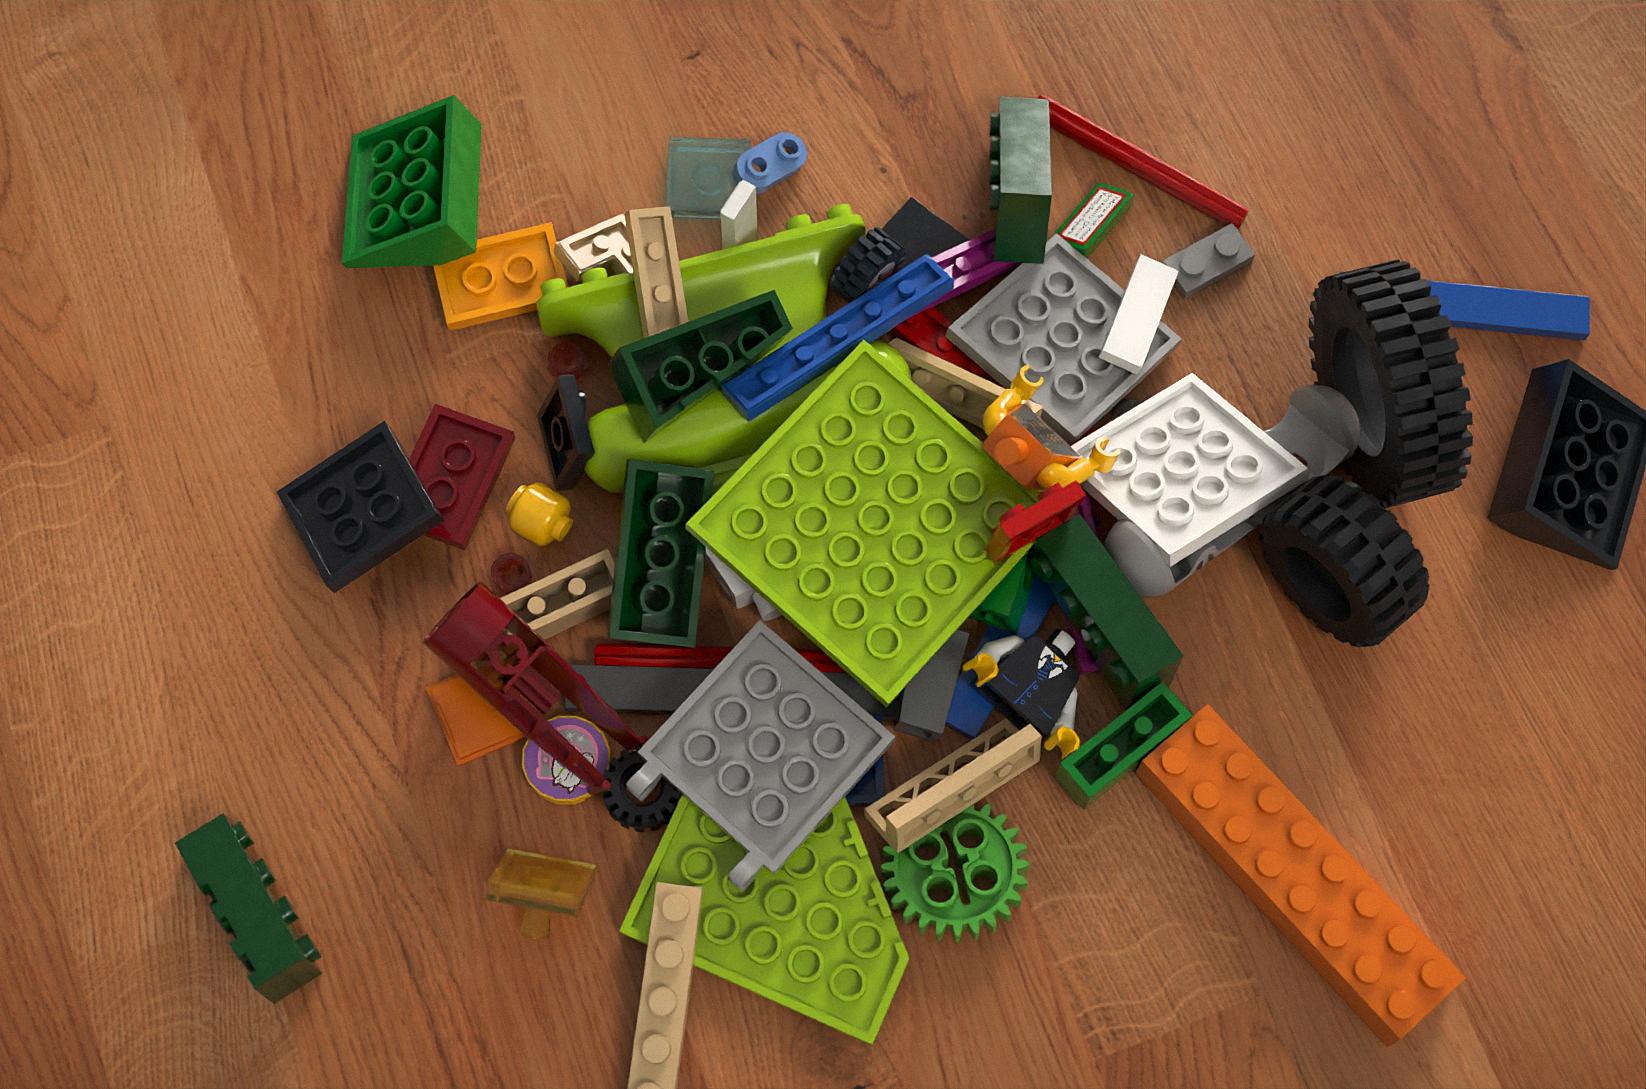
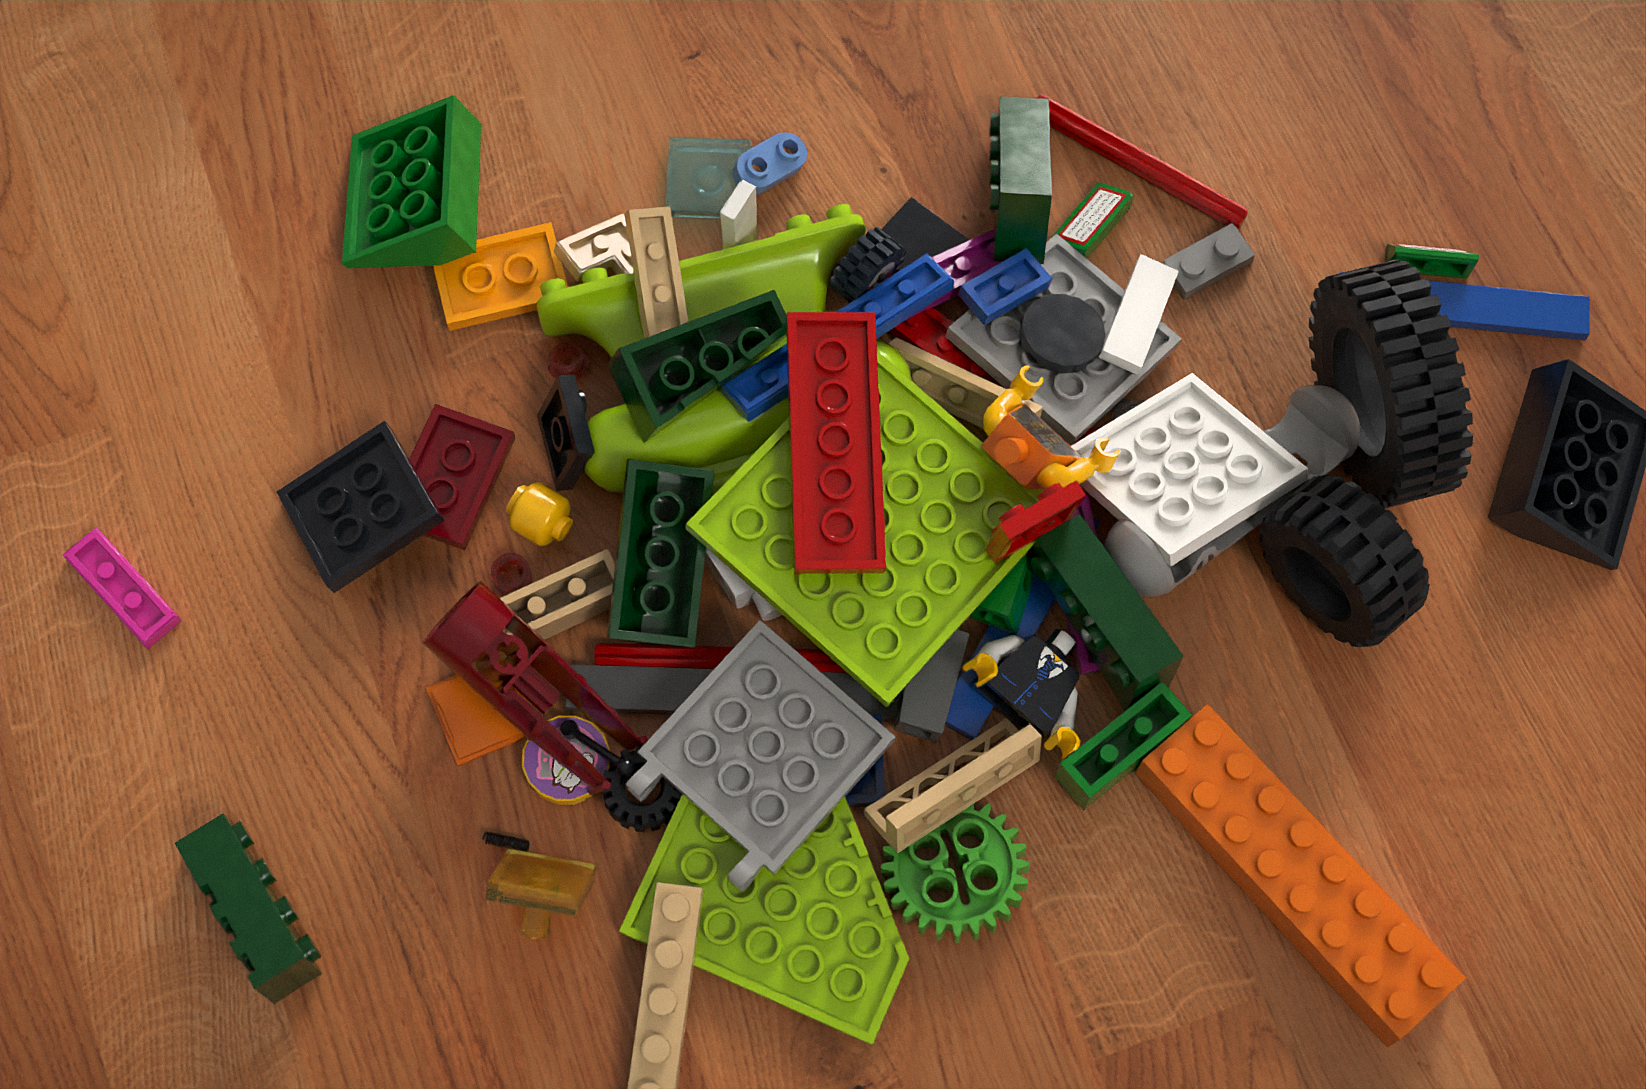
(122, 588): none -> dark pink tile
(506, 838): none -> black leg
(571, 730): none -> black hinge
(835, 443): none -> red plate
(1005, 286): none -> blue plate
(1062, 333): none -> black tile
(1434, 261): none -> green slope

